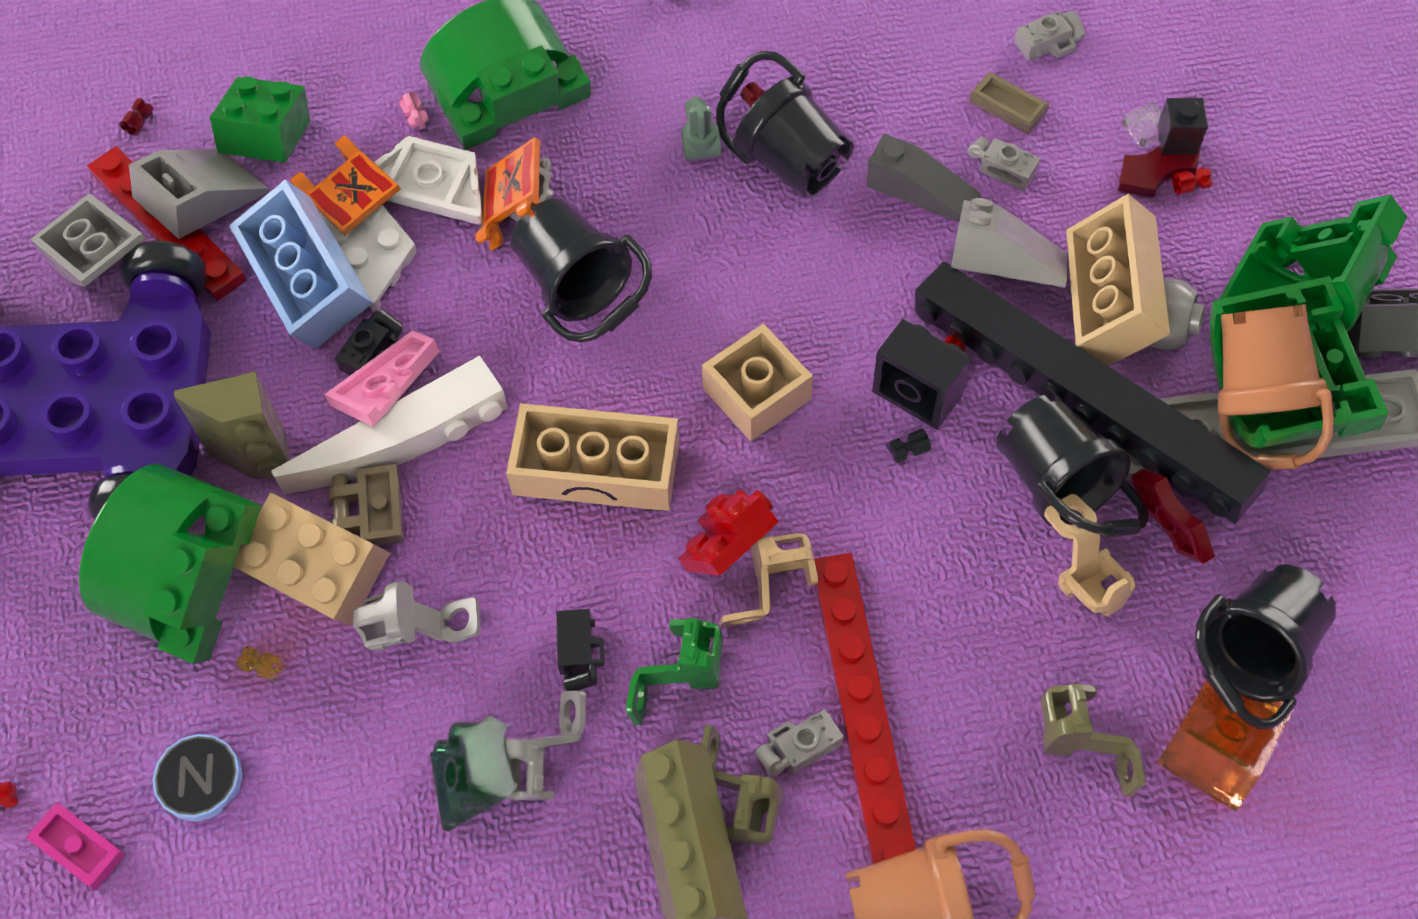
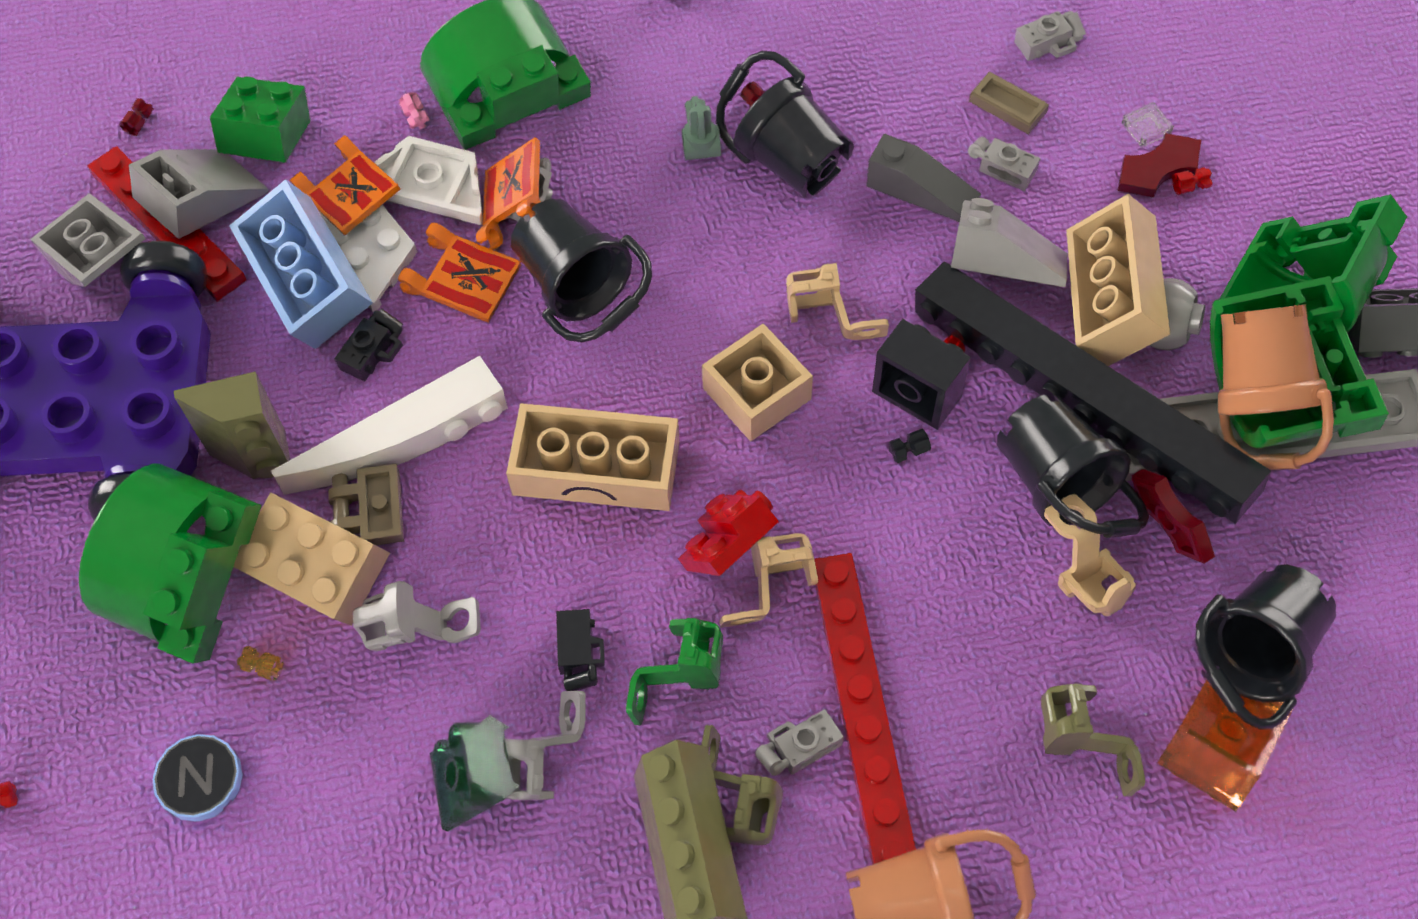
(75, 846): dark pink plate -> none
(383, 380): bright pink wing -> none
(465, 277): none -> orange flag
(827, 283): none -> tan piece
(1182, 126): black brick -> none

